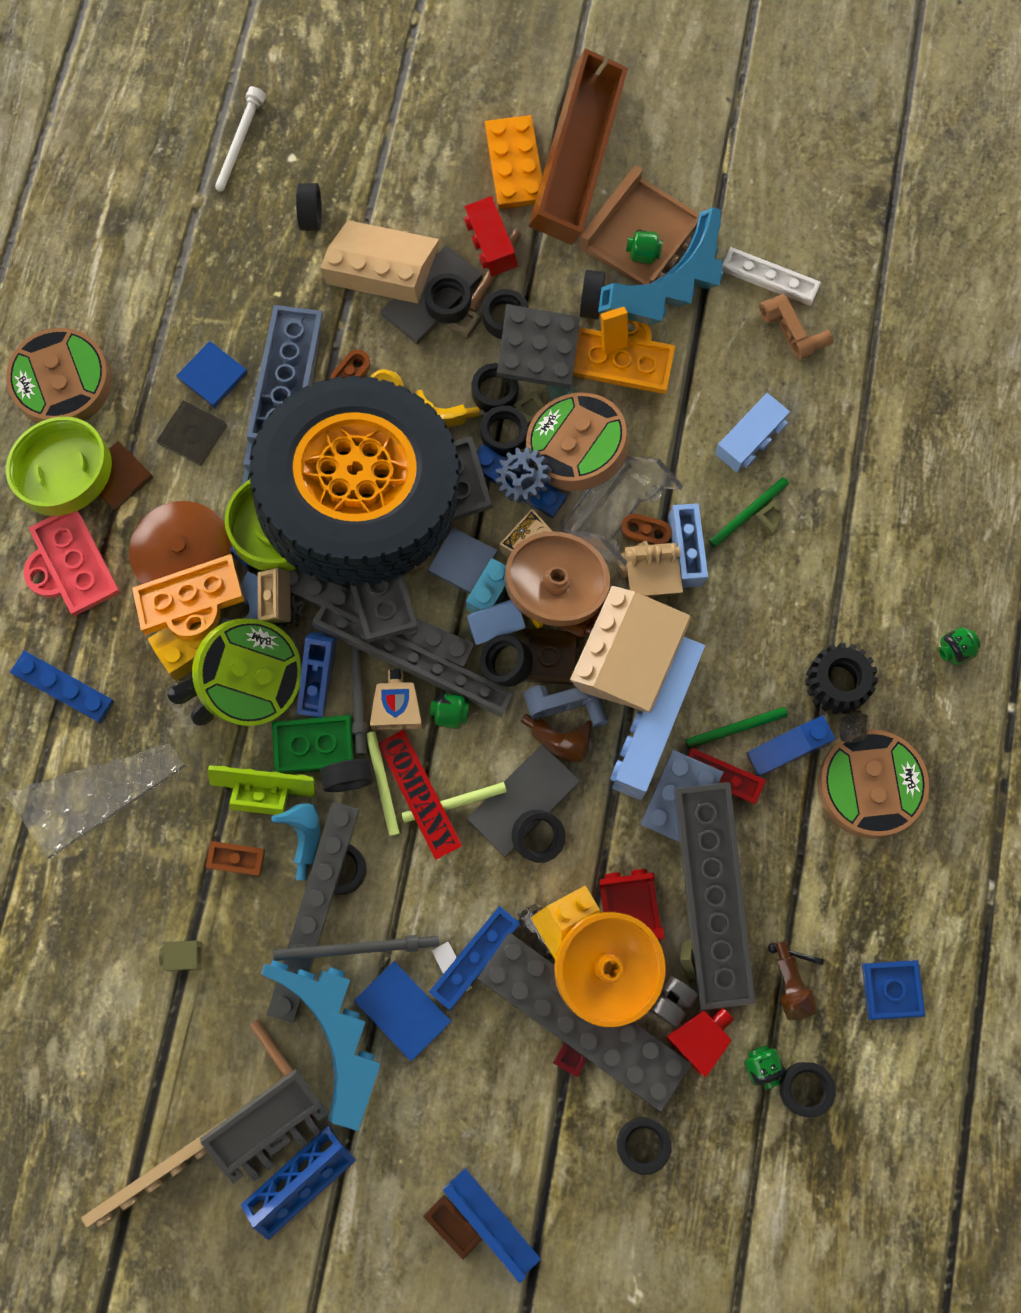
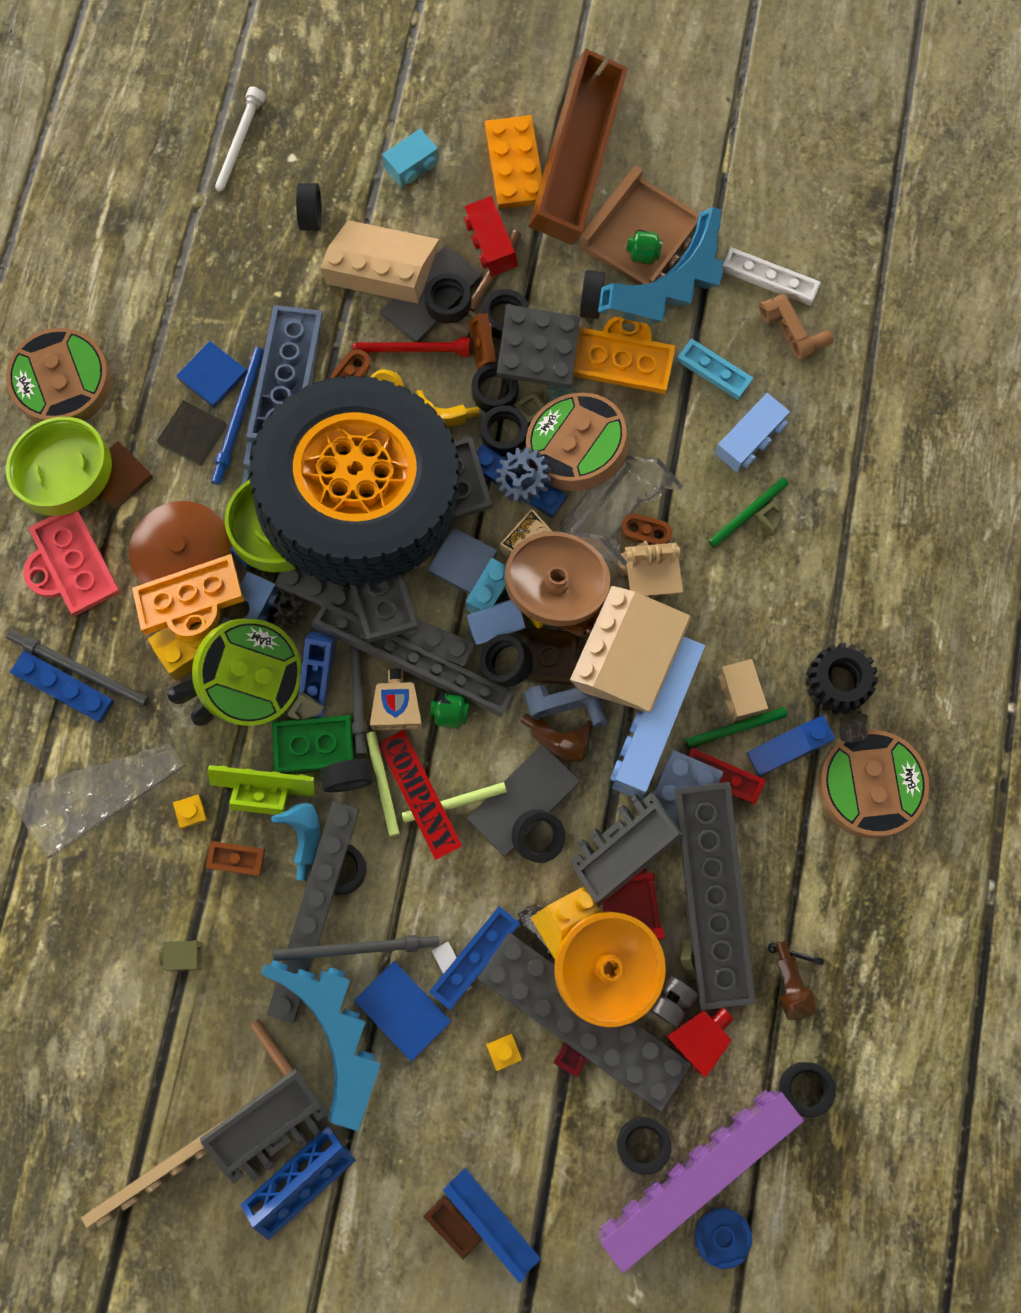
(34, 646): none -> dark grey bar
(190, 811): none -> yellow plate
(224, 459): none -> blue bar
(274, 596): tan slope -> none
(305, 707): none -> olive tile
(410, 158): none -> medium azure brick
(460, 347): none -> red piece
(482, 341): none -> dark orange plate
(504, 1052): none -> yellow plate
(614, 330): light orange tile -> none
(627, 849): none -> dark grey hinge
(688, 535): light blue brick -> none
(698, 1179): none -> medium lavender piece
(714, 369): none -> medium azure plate
(723, 1238): none -> blue tile
(741, 690): none -> tan brick
(764, 1067): green head -> none
(893, 990): blue tile -> none
(959, 646): green head -> none

